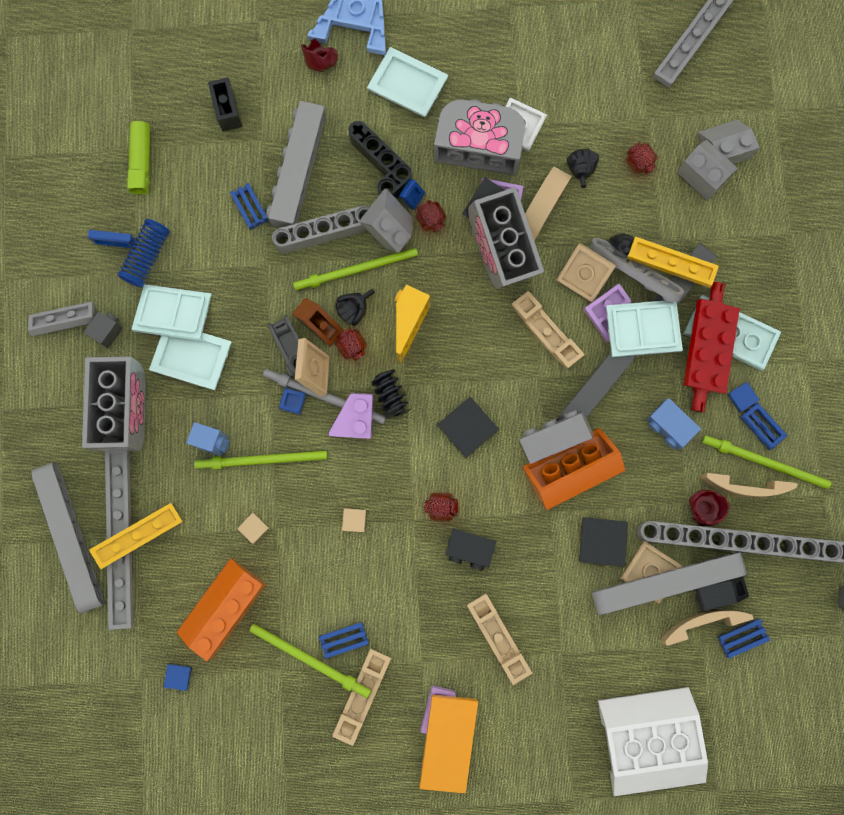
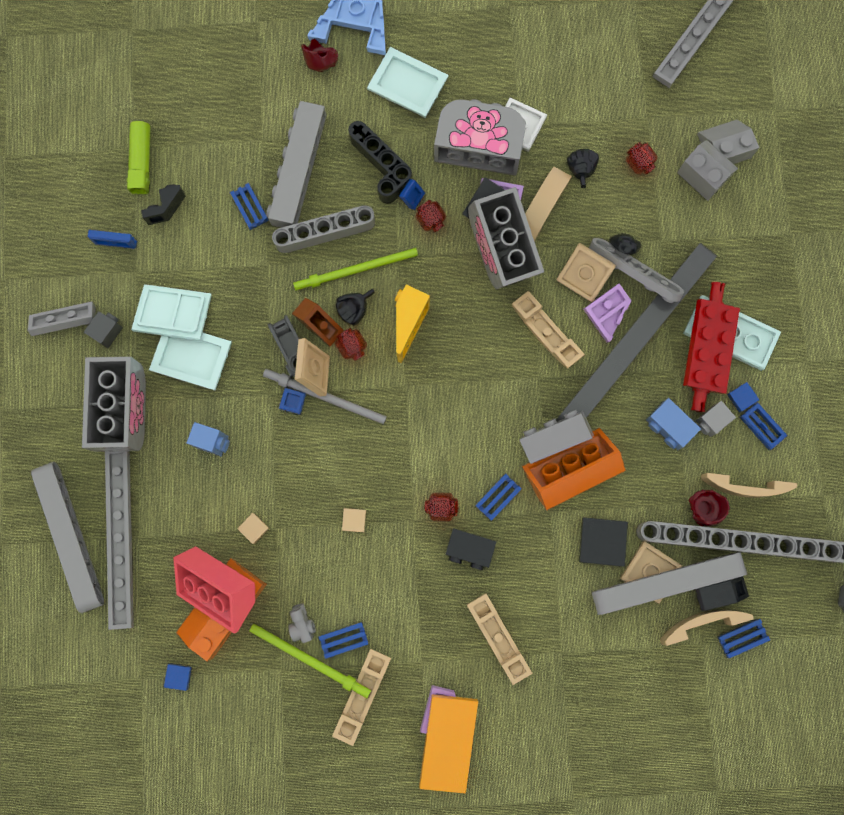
(130, 278): blue piece -> none
(135, 536): yellow plate -> none
(171, 198): none -> black slope
(214, 588): none -> coral slope
(218, 462): lime bar -> none
(225, 104): black brick -> none
(302, 628): none -> light grey plate
(355, 417): lavender wing -> none
(388, 222): light grey slope -> none
(389, 394): black piece -> none
(467, 427): black tile -> none
(511, 483): none -> blue tile
(643, 328): light aqua piece -> none
(654, 741): white slope -> none
(673, 262): yellow plate -> none
(715, 419): none -> light grey brick
(726, 447): lime bar -> none

